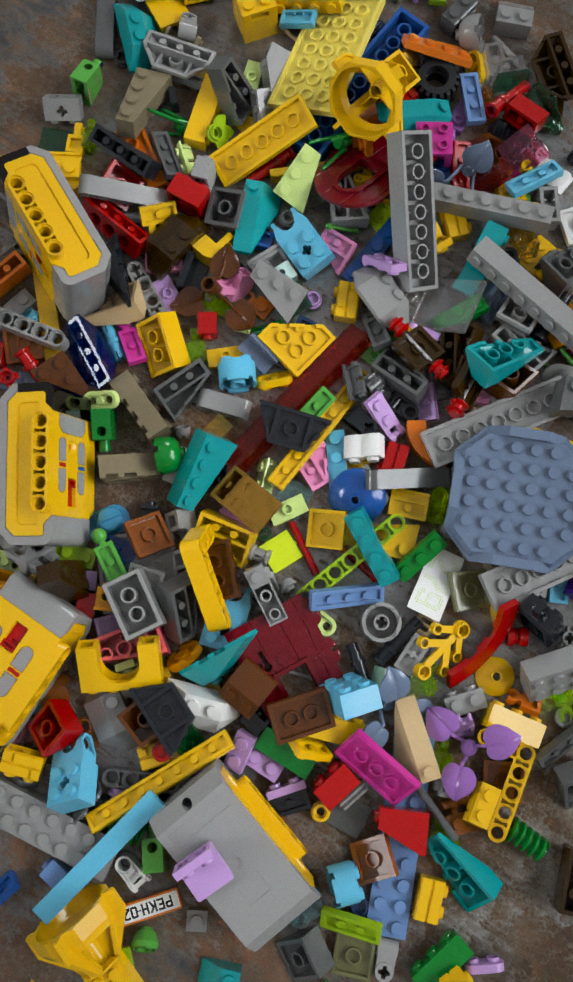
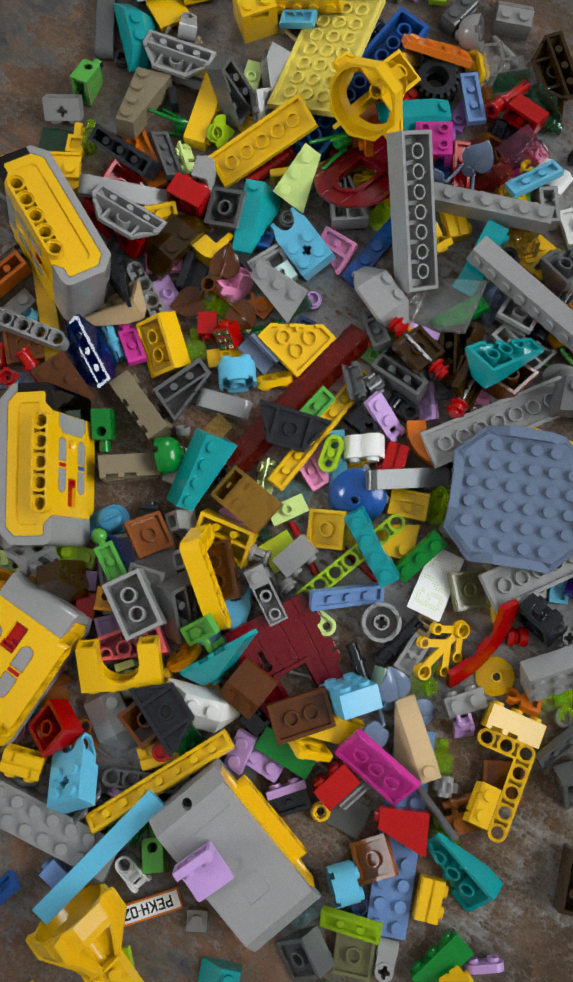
(103, 399): yellowish green plate -> none
(124, 215): none -> light grey wedge
(145, 940): bright green cone -> none
(201, 631): none -> bright green plate
(228, 334): none -> brick
(295, 556): none -> light grey brick
(328, 226): bright green hinge -> none
(331, 454): none -> lime plate
(346, 303): yellow brick -> none
(384, 263): lavender plate -> none
(461, 780): medium lavender plant -> none
(528, 839): green piece -> none

